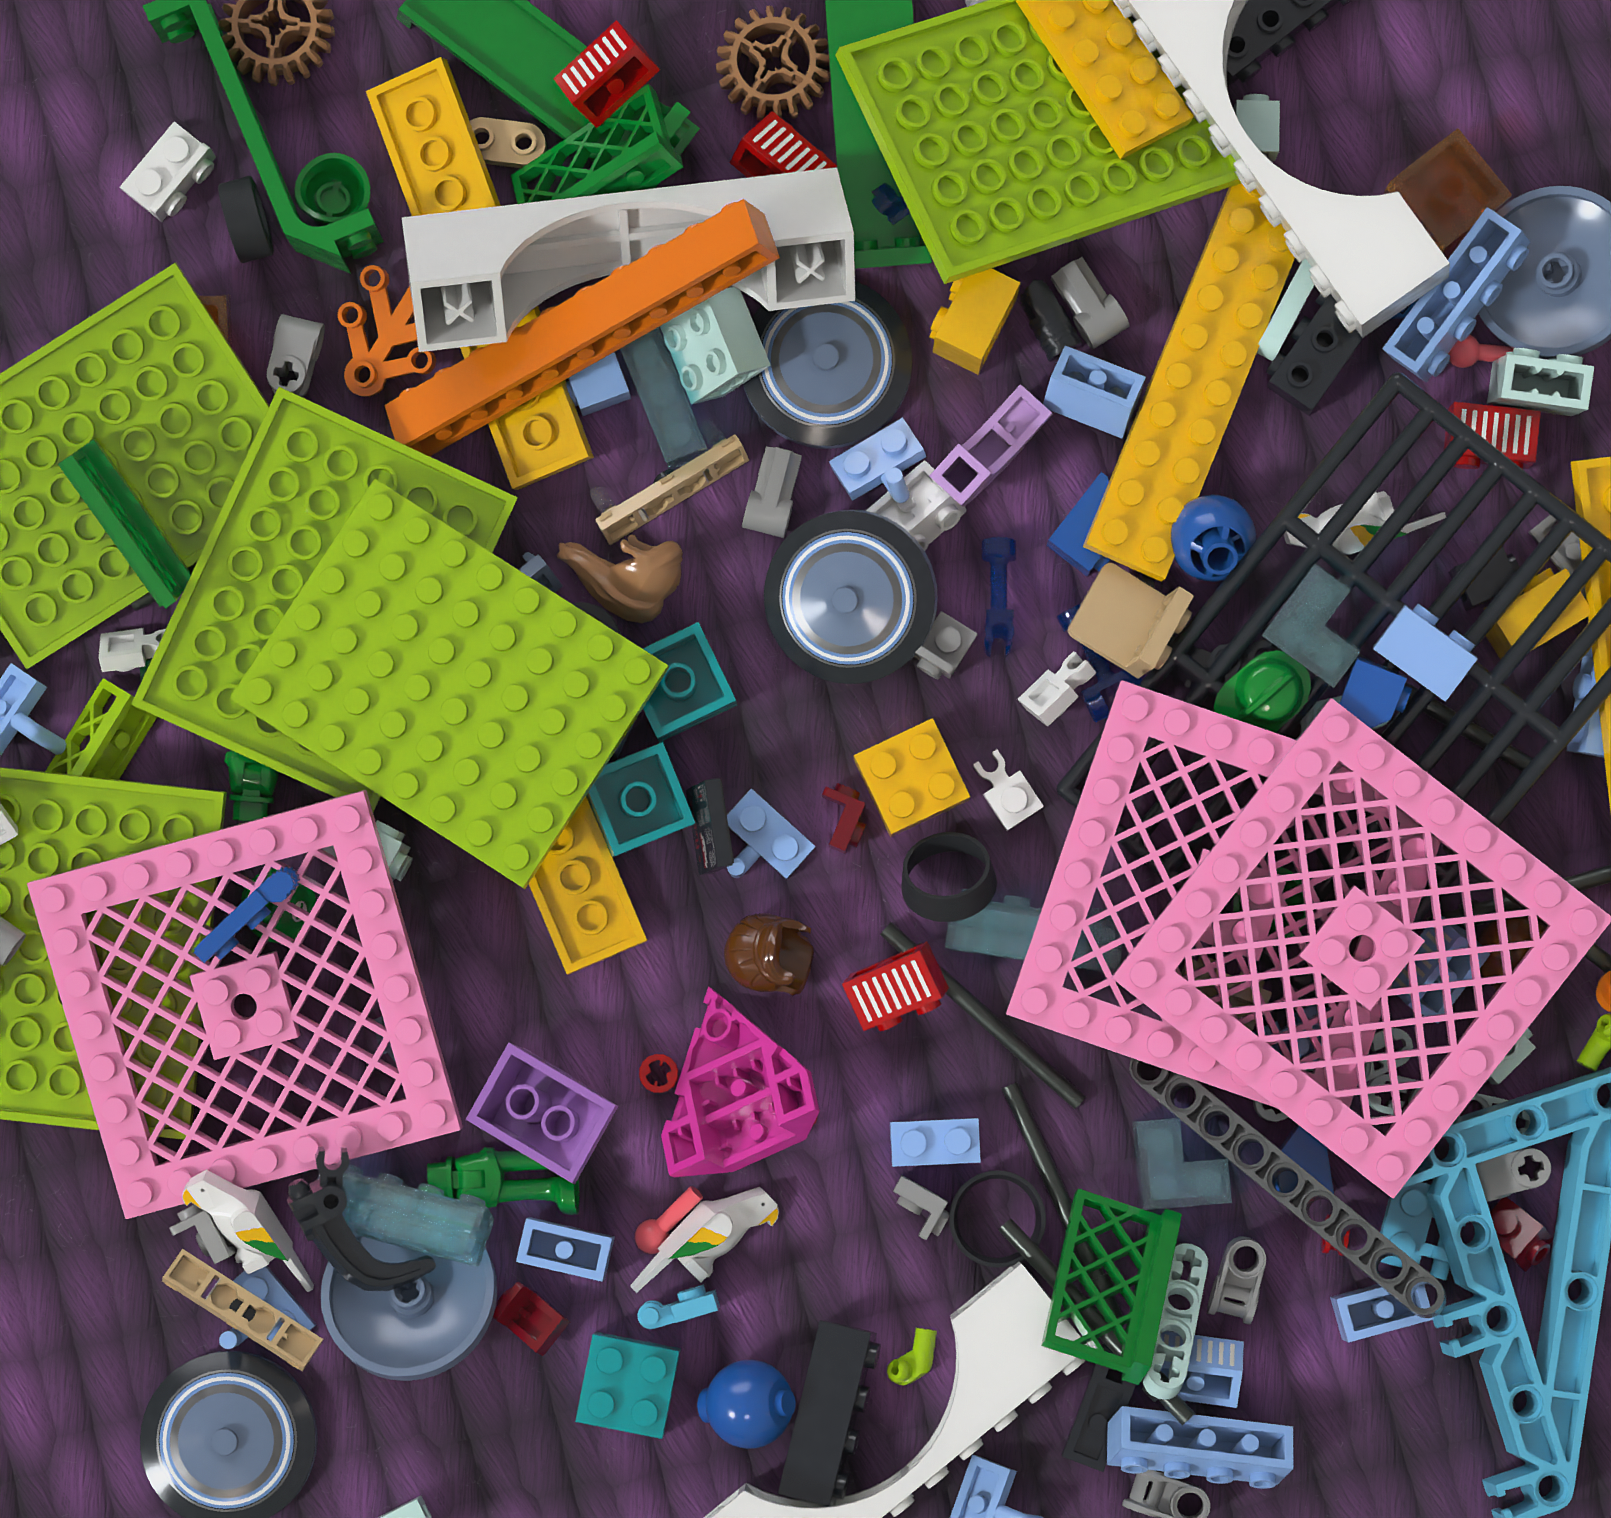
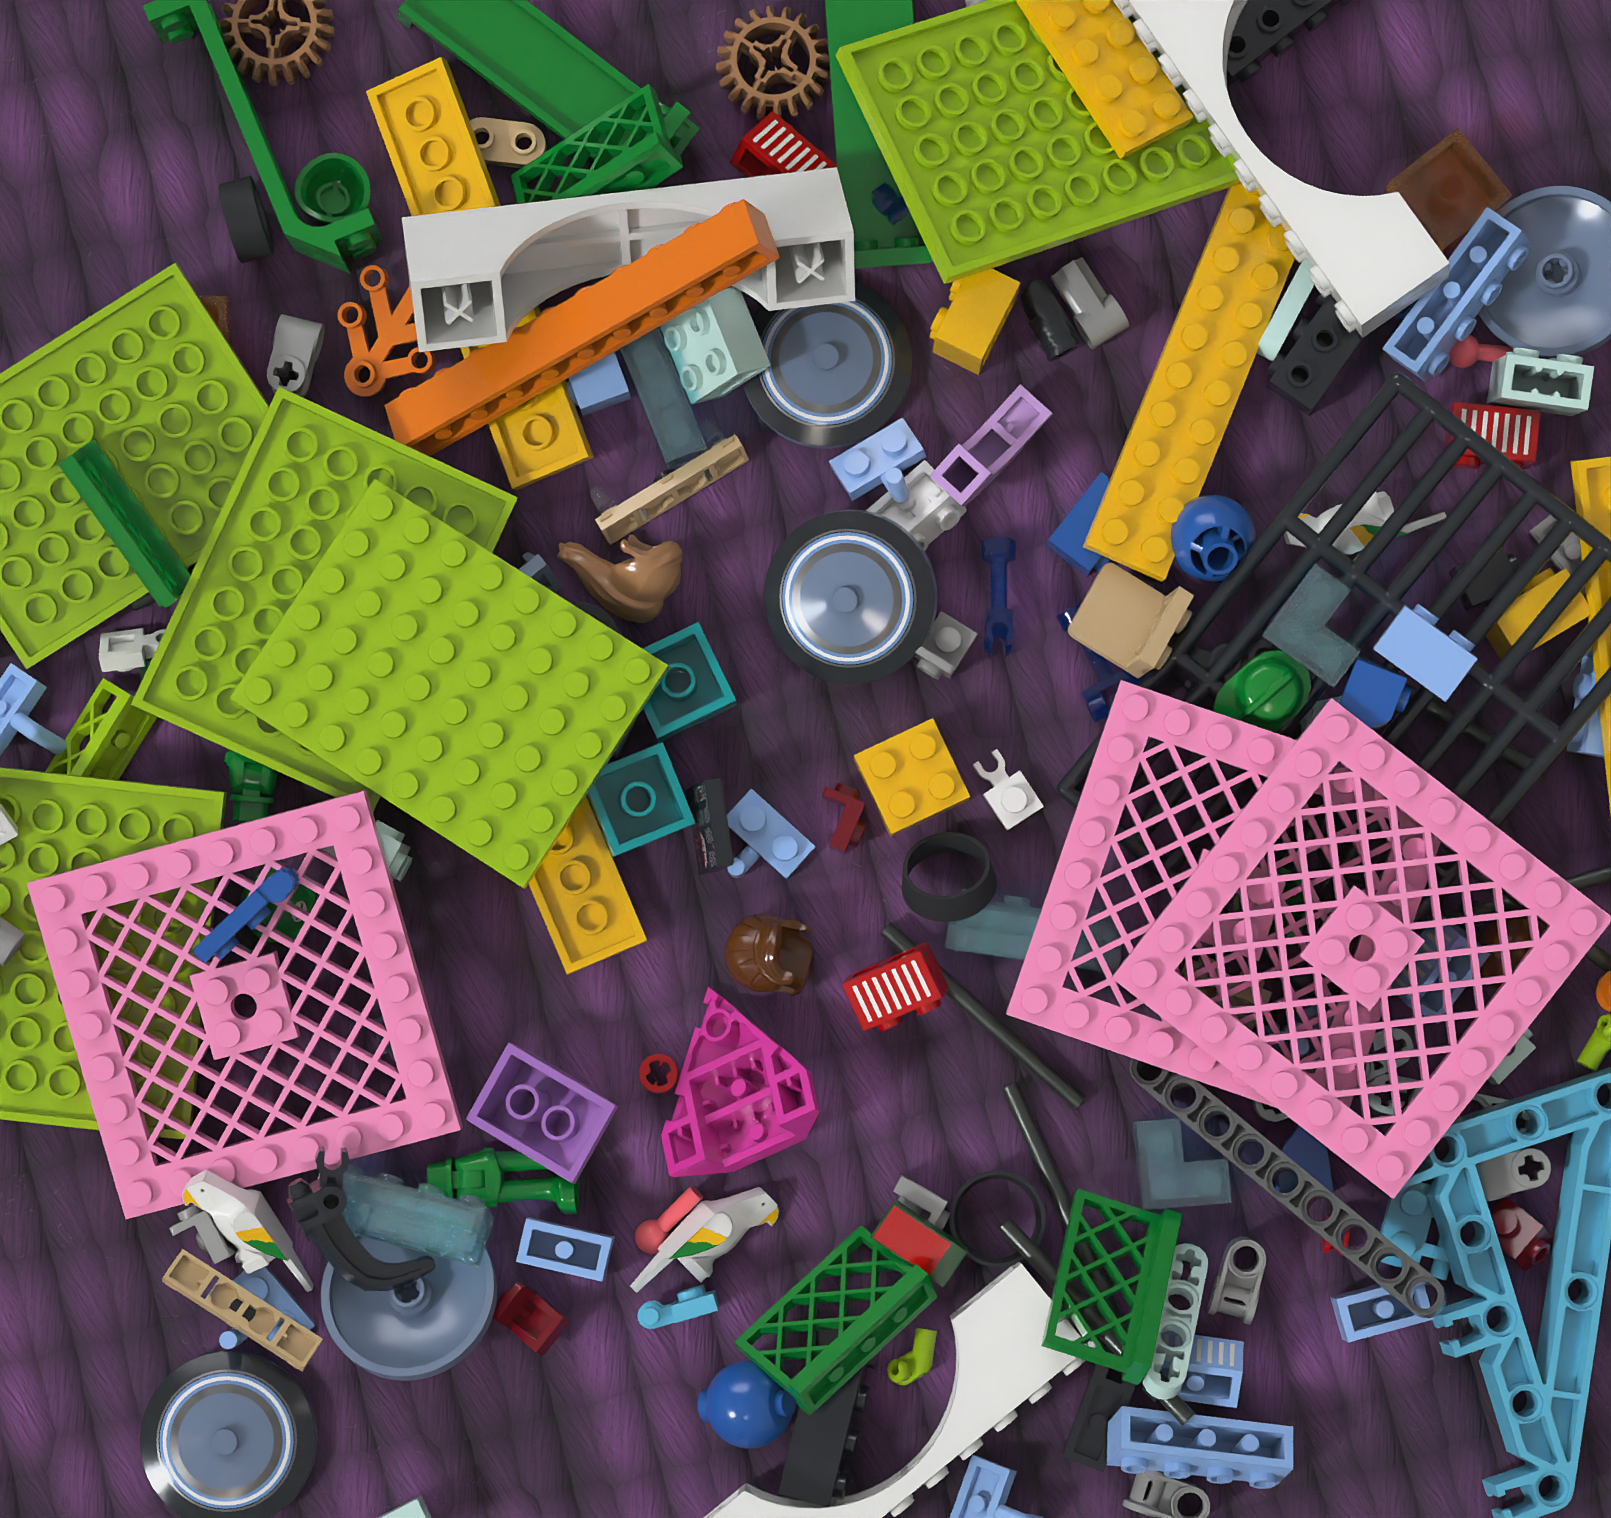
(169, 172): white bracket -> none
(606, 74): red brick -> none
(628, 1385): teal brick -> none
(771, 502): light grey piece -> none
(834, 1364): none -> green fence
(919, 1242): none -> red tile
(935, 1142): light blue brick -> none
(1055, 692): white plate -> none
(1093, 391): light blue brick -> none
(1260, 122): light aqua brick -> none

